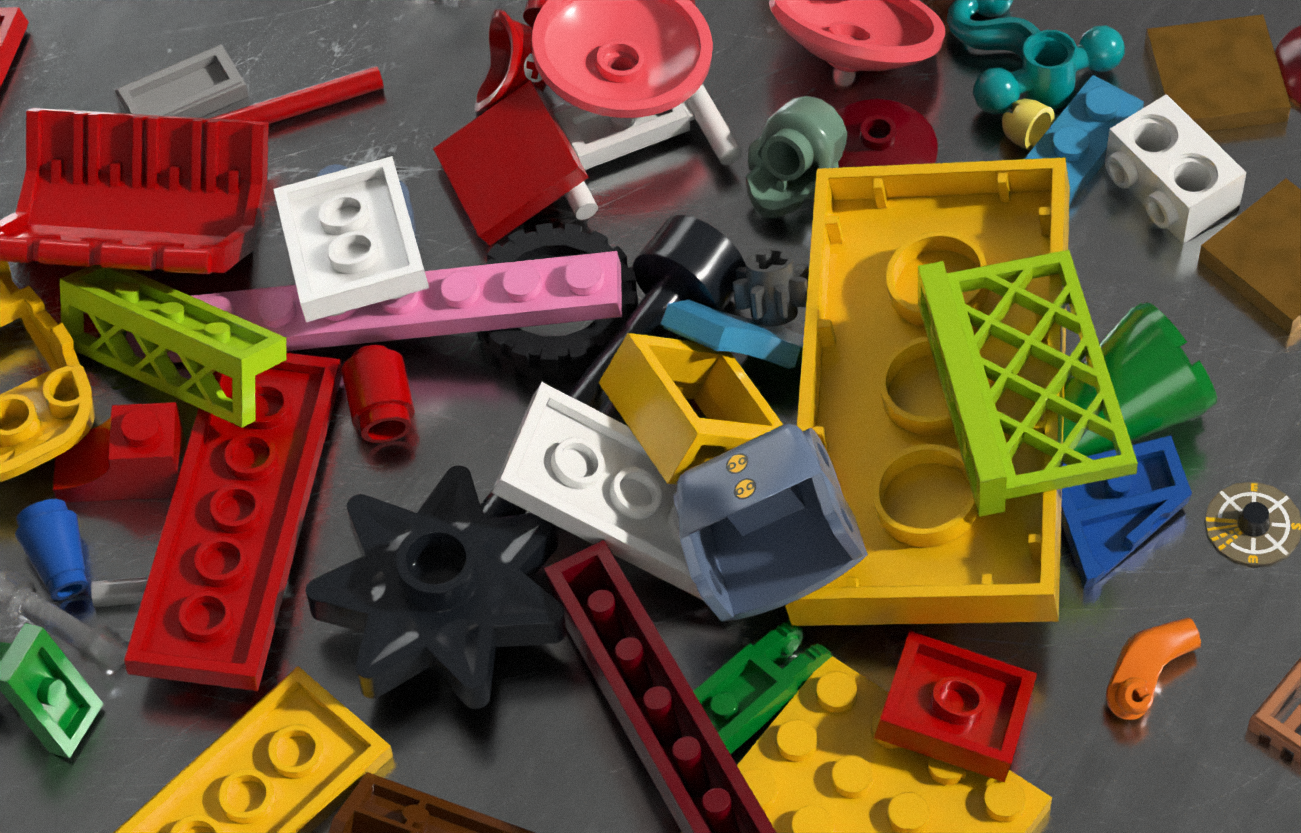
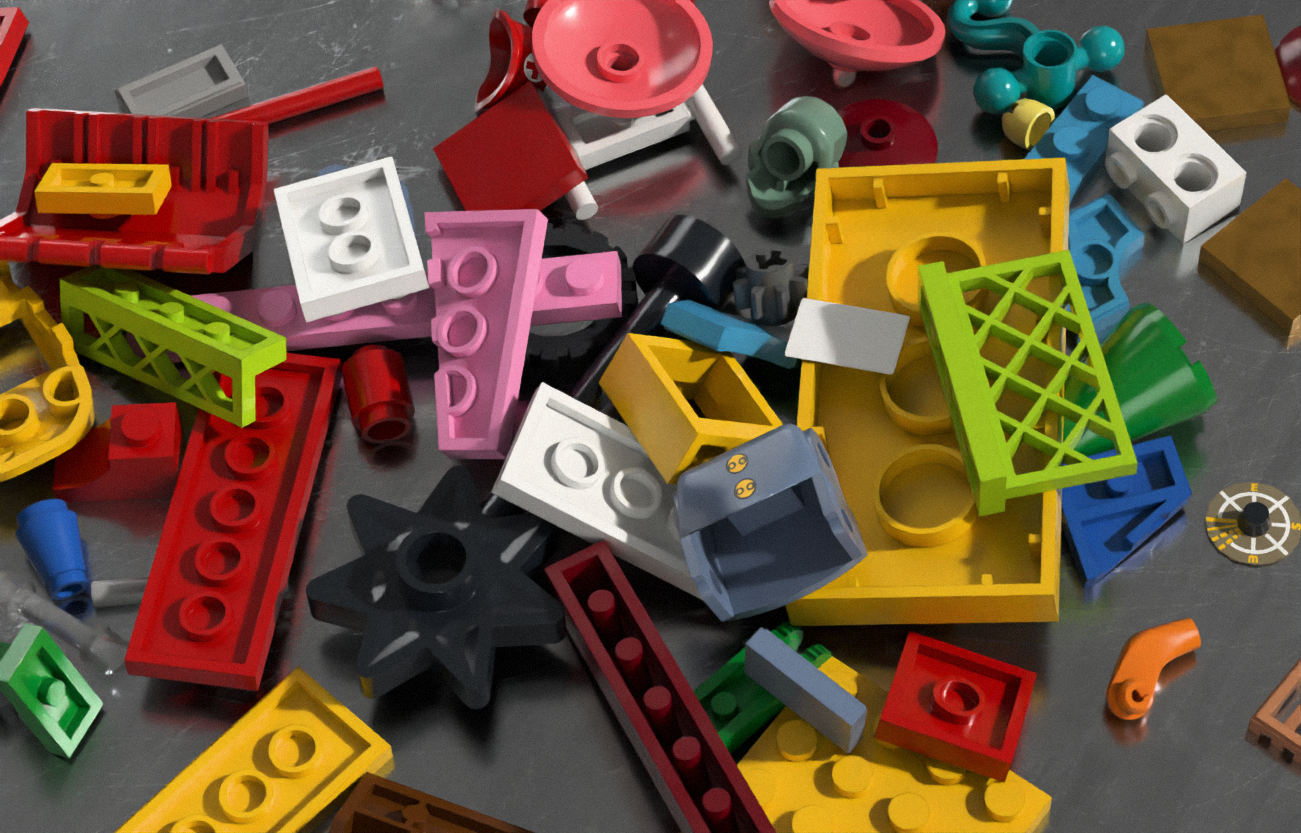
(103, 189): none -> yellow plate
(484, 304): none -> bright pink wing
(805, 689): none -> sand blue tile
(847, 336): none -> white sticker
(1099, 245): none -> dark azure tile

